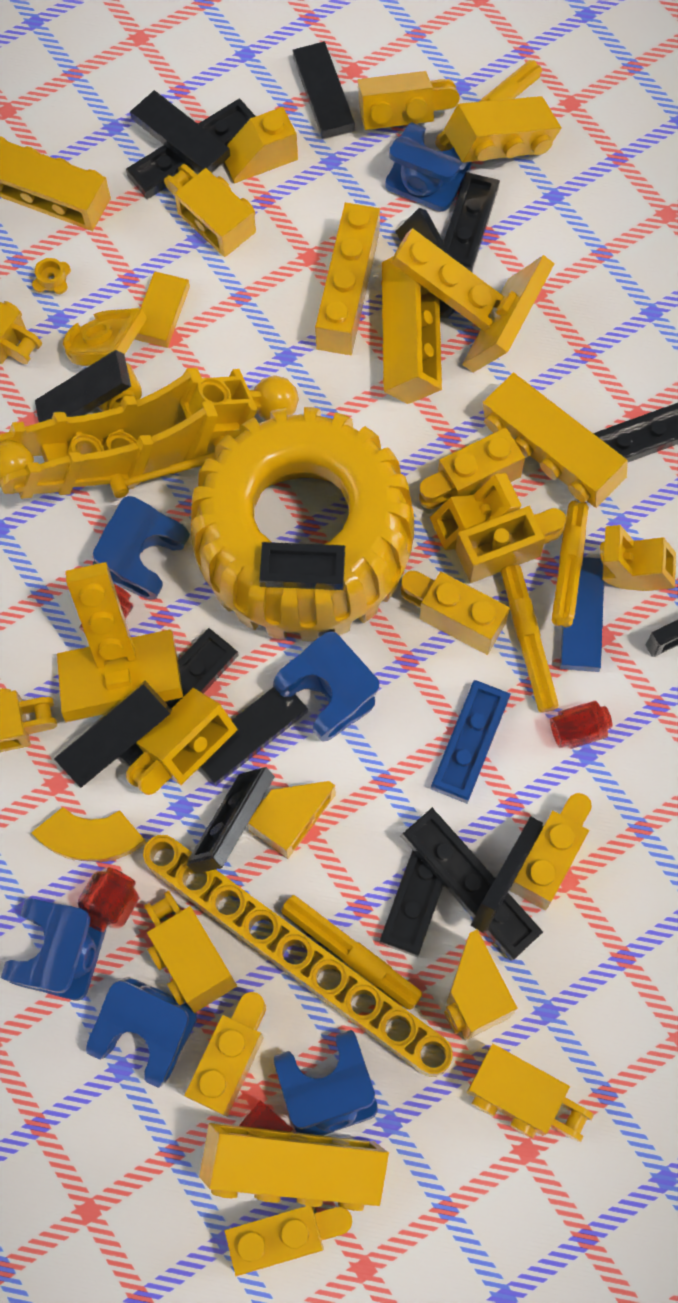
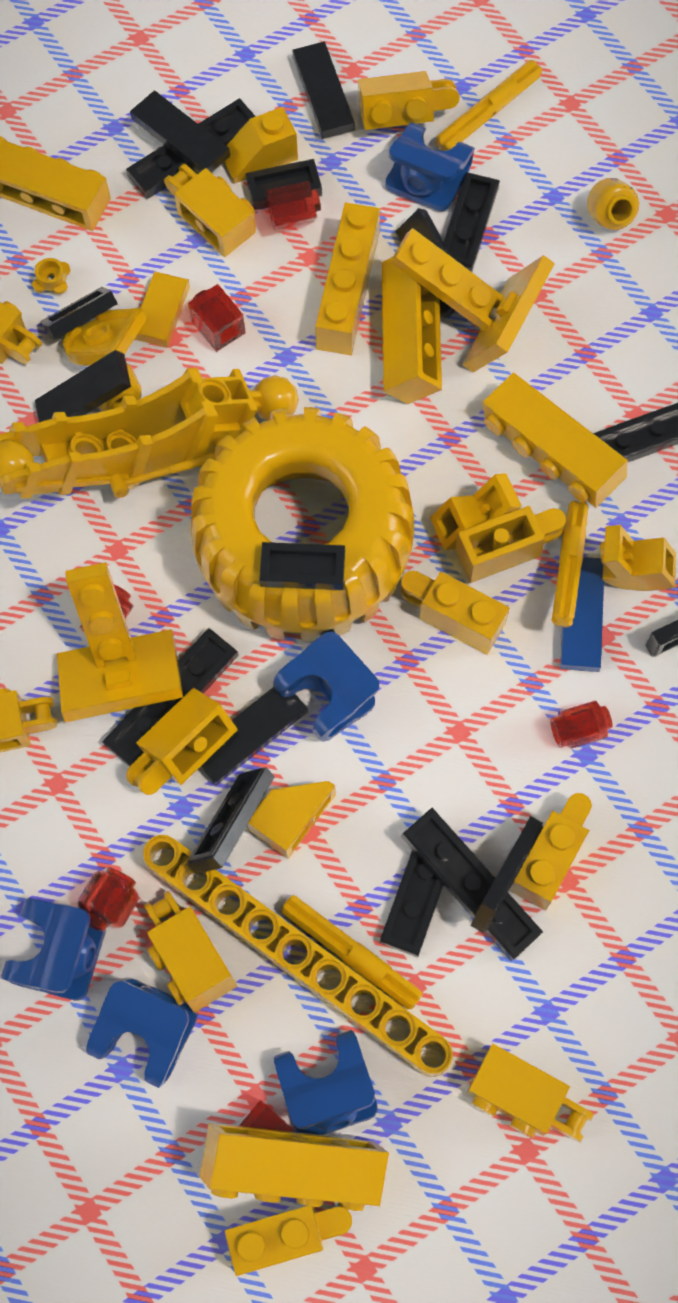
(78, 312): none -> black tile
(89, 839): yellow tile -> none
(113, 734): black tile -> none
(127, 535): blue piece -> none
(216, 317): none -> clear red brick
(228, 1056): yellow brick -> none
(279, 176): none -> black tile
(292, 205): none -> clear red brick
(470, 741): blue tile -> none
(471, 468): yellow brick -> none
(477, 992): yellow slope -> none
(502, 128): yellow brick -> none
(529, 638): yellow axle -> none
(613, 203): none -> yellow head

